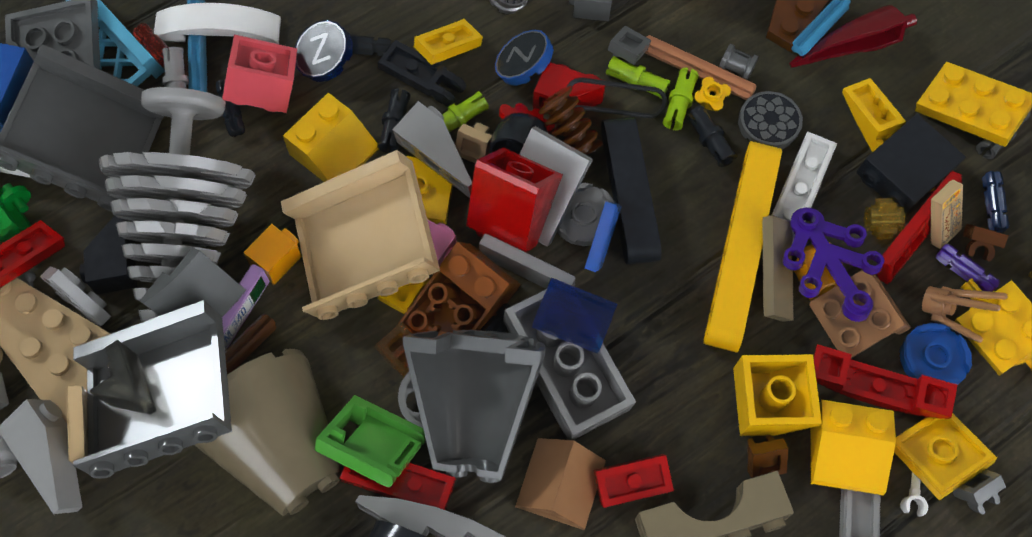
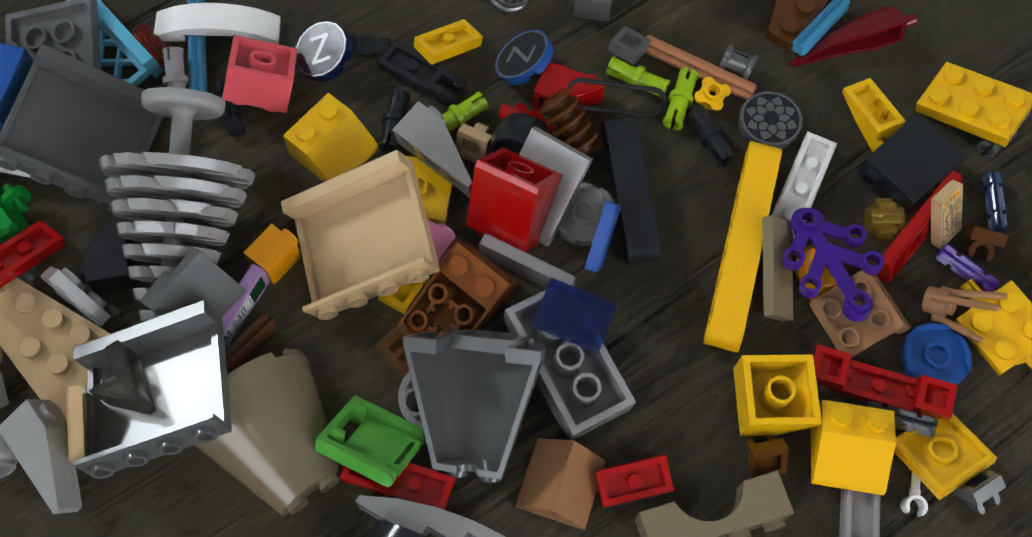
(908, 419): none -> black axle

